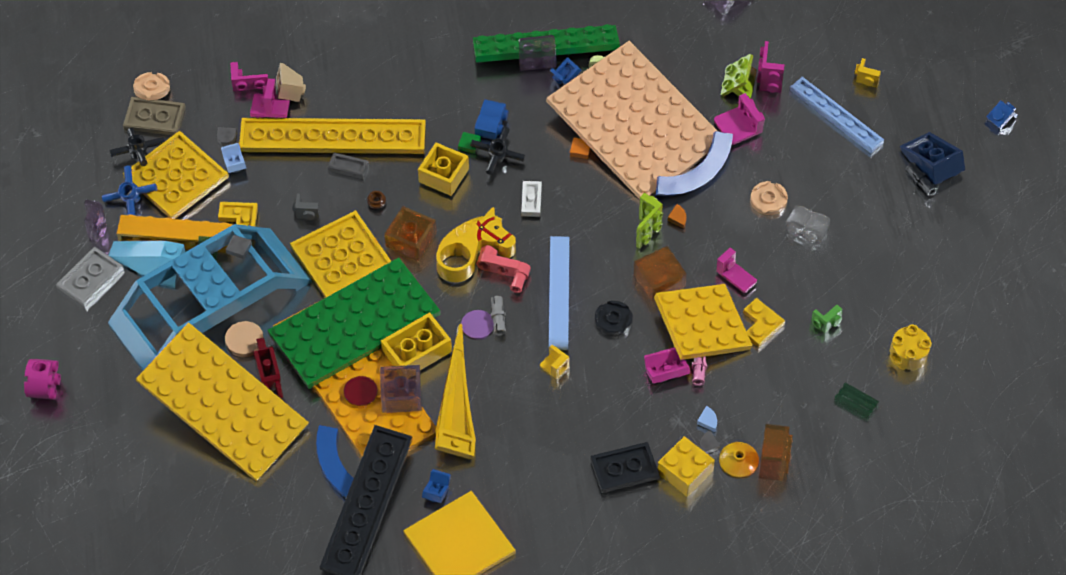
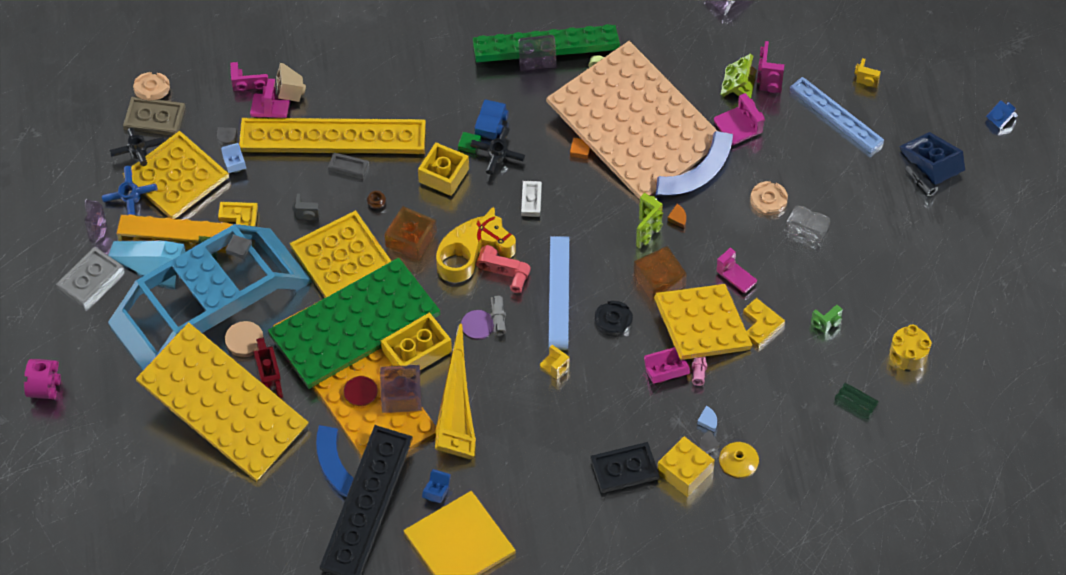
(565, 72): blue bracket -> none
(775, 452): clear orange brick -> none

